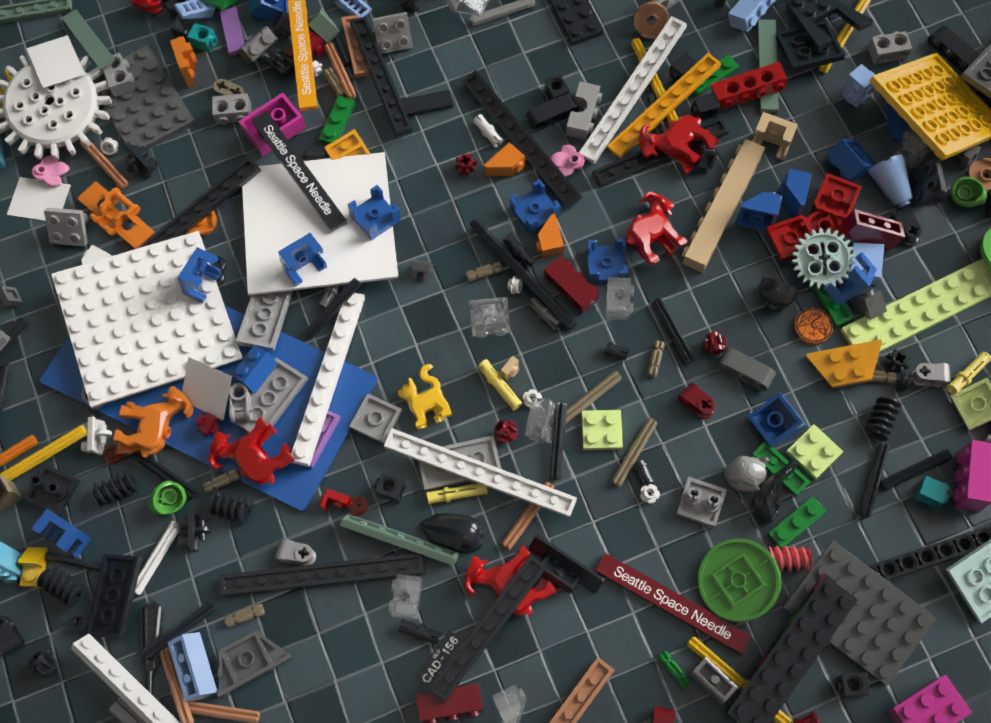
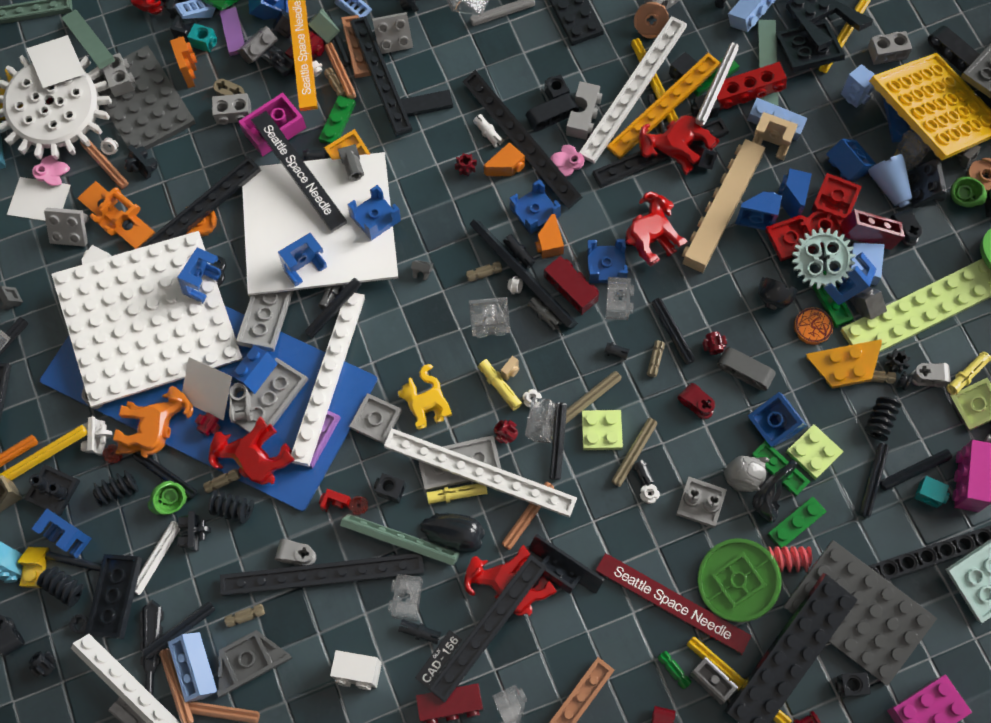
(351, 159): none -> dark grey piece
(355, 669): none -> white brick
(717, 84): none -> light grey axle
(763, 106): none -> light blue brick

